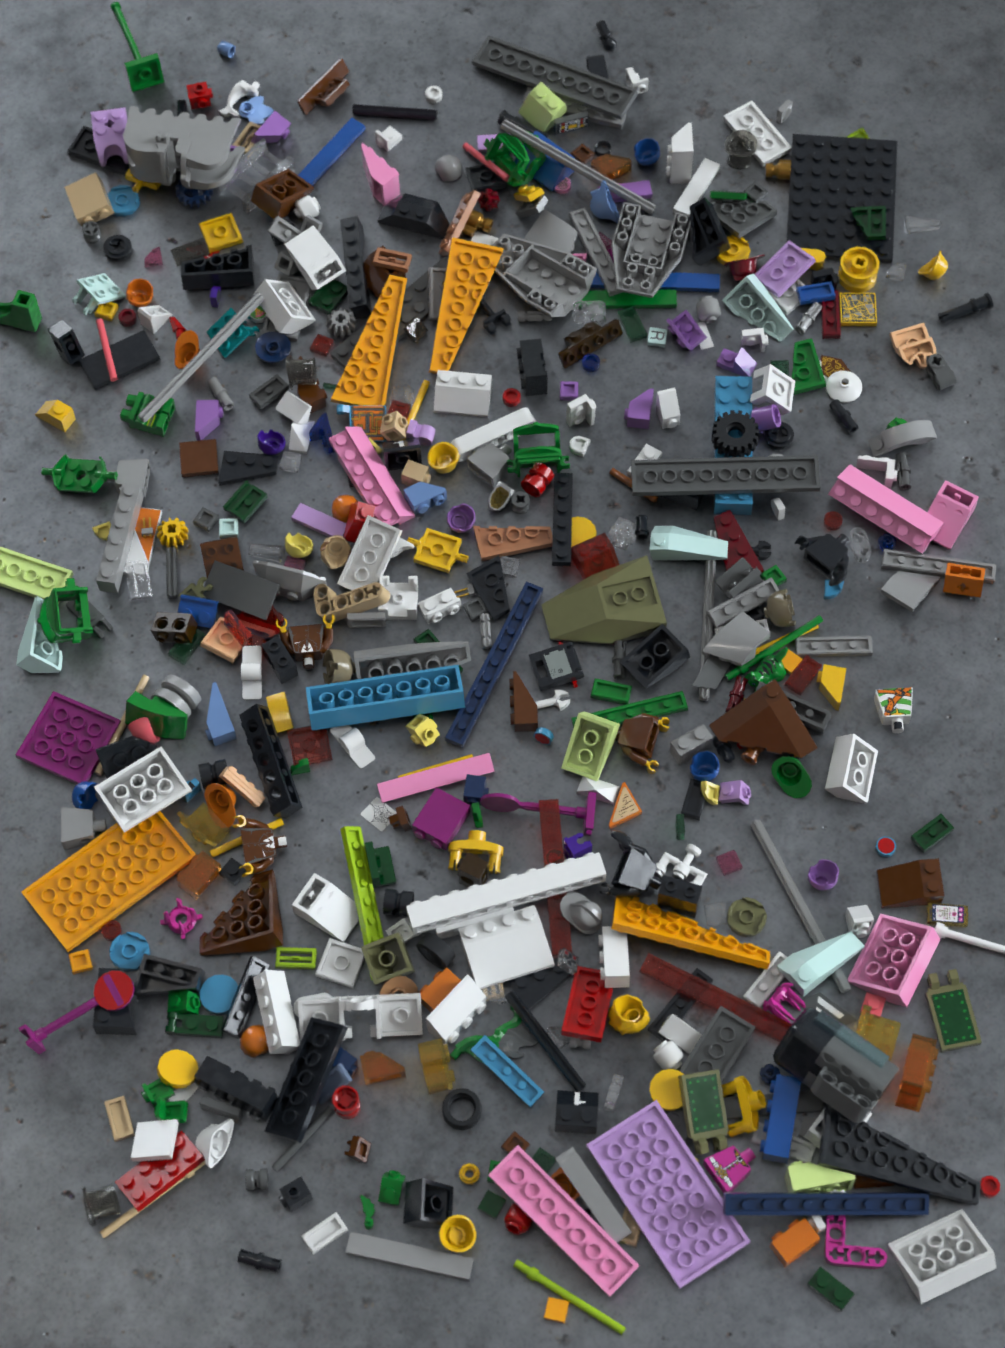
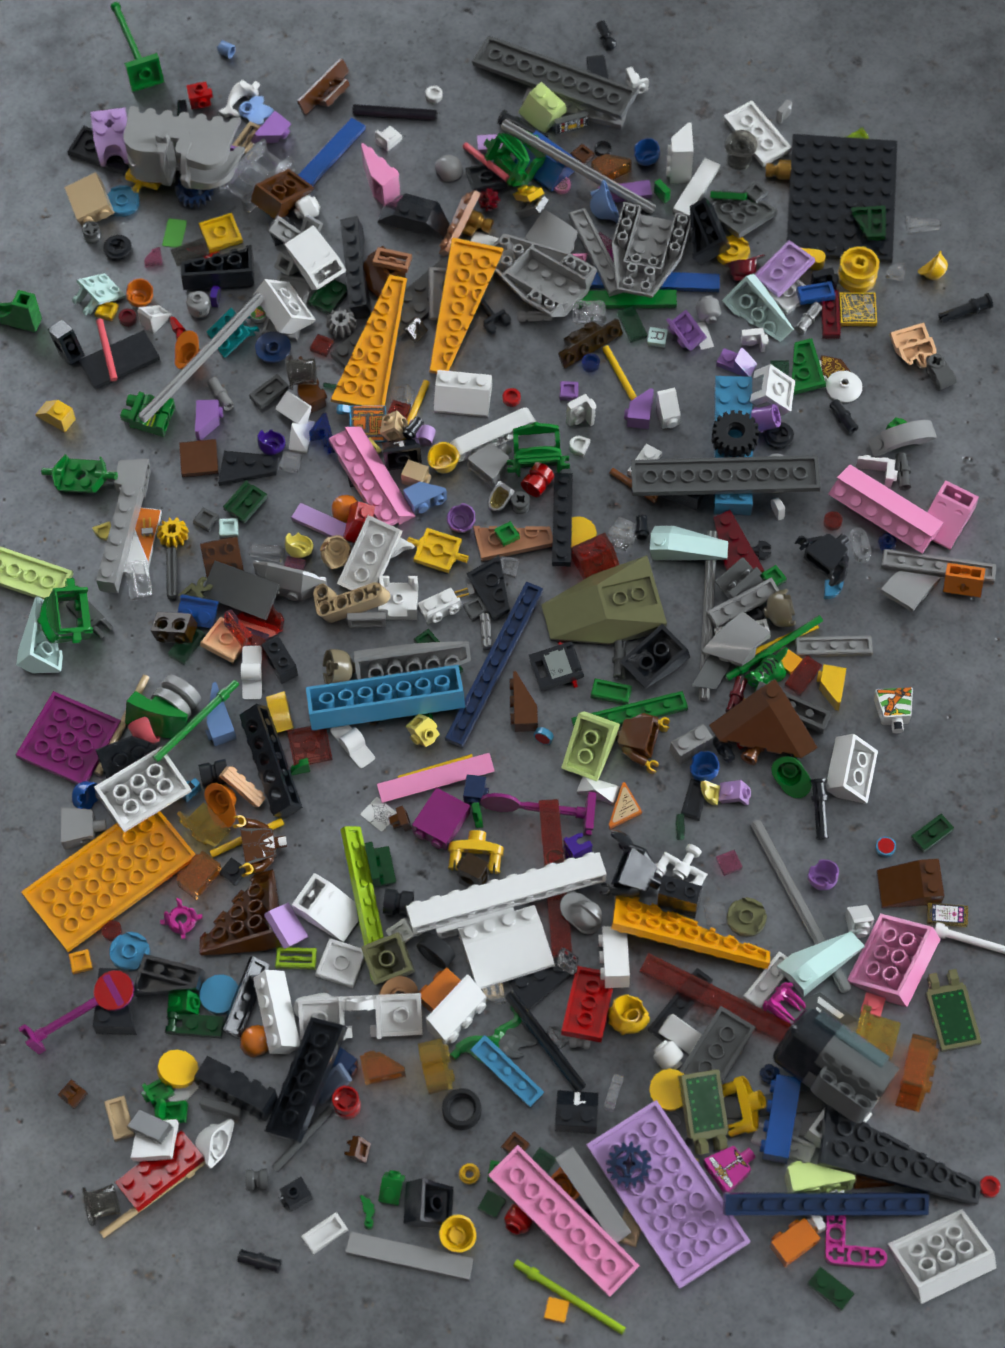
(72, 1094): none -> reddish brown tile
(150, 1126): none -> tile
(174, 232): none -> bright green sticker
(198, 304): none -> light grey head
(221, 696): none -> green bar
(286, 925): none -> lavender tile
(307, 641): reddish brown torso -> none
(410, 431): none -> black pin
(507, 534): none -> green tile
(532, 367): black wedge -> none
(555, 700): white bar -> none
(620, 374): none -> yellow bar
(620, 1164): none -> dark blue gear
(662, 191): none -> green tile
(819, 798): none -> black pin

